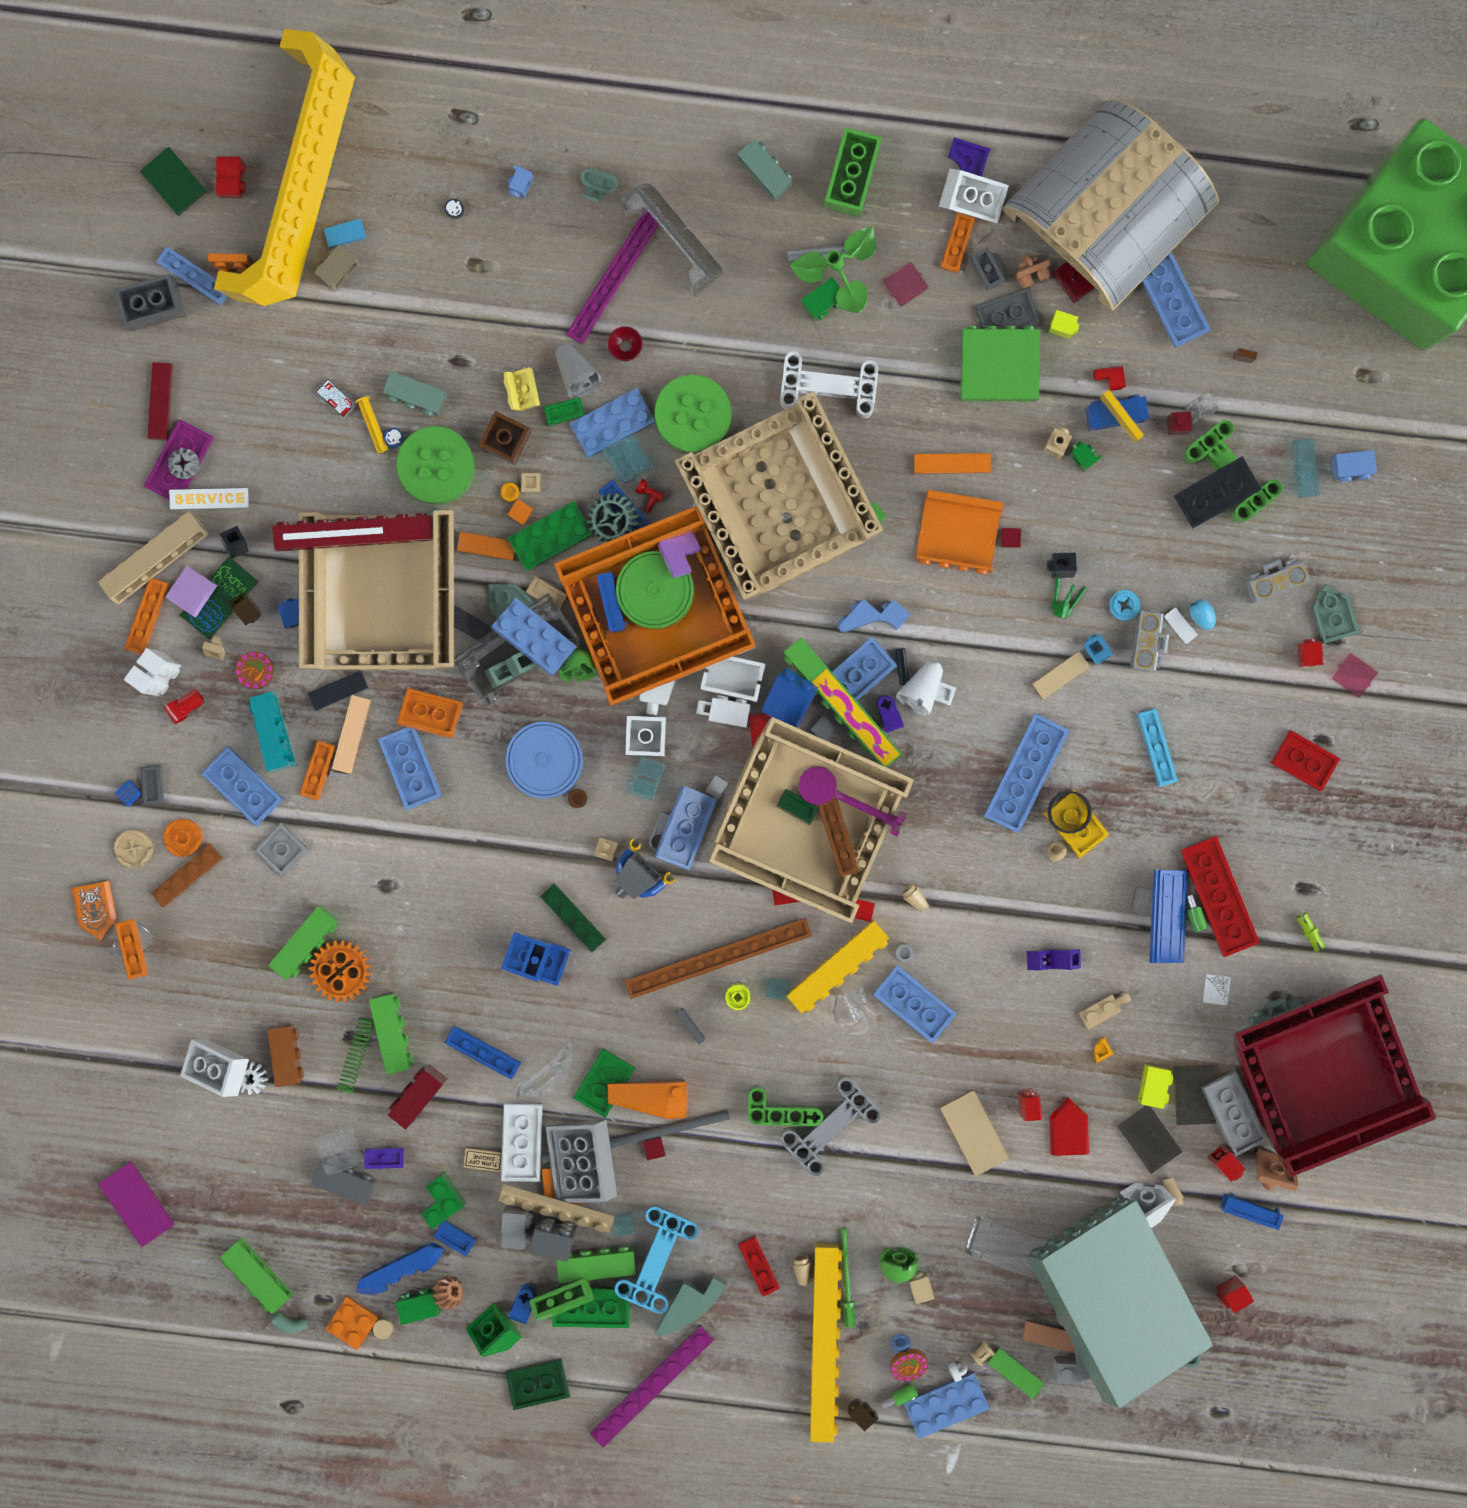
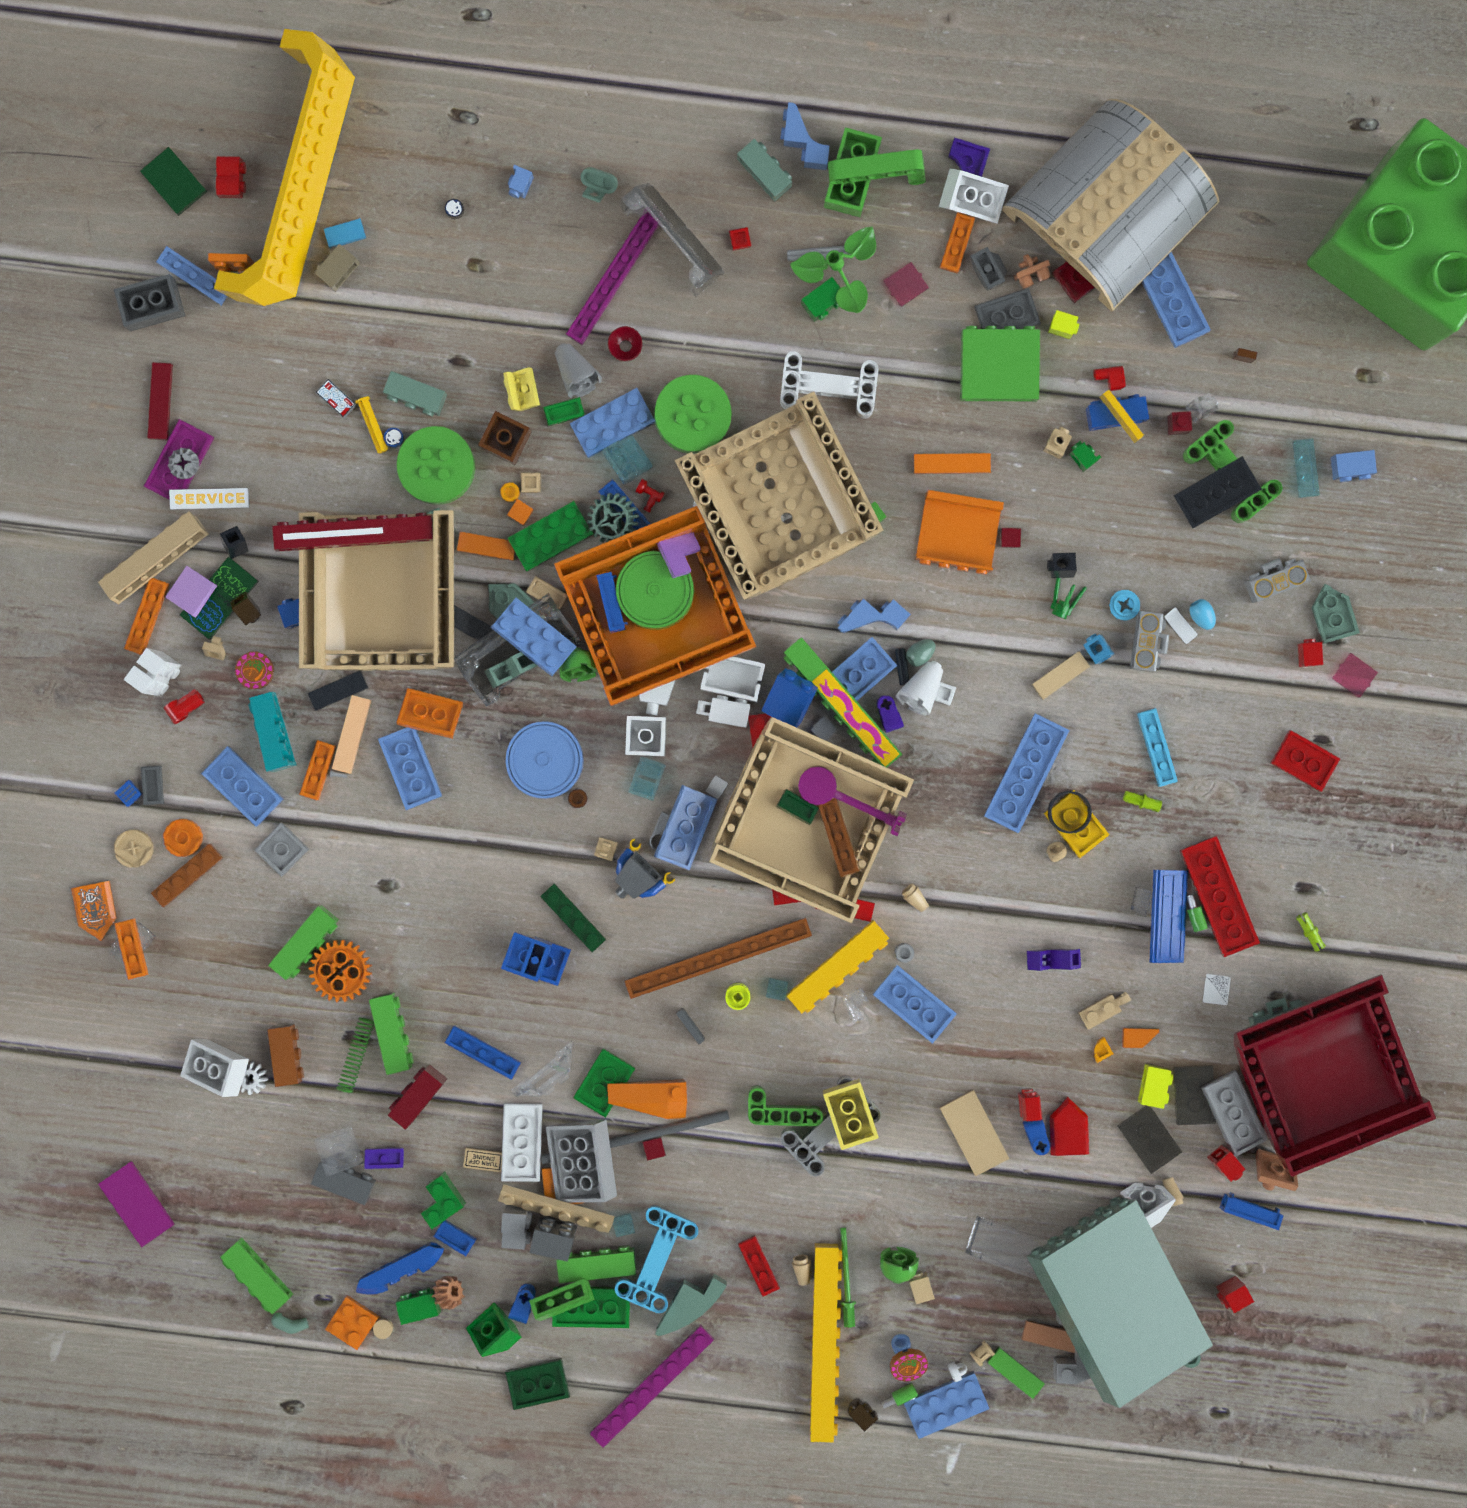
(740, 239): none -> red tile
(796, 136): none -> medium blue arch
(850, 1114): none -> light yellow brick
(879, 166): none -> bright green beam
(920, 652): none -> sand green animal
(1037, 1132): none -> blue piece
(1137, 1037): none -> orange tile
(1142, 801): none -> lime axle

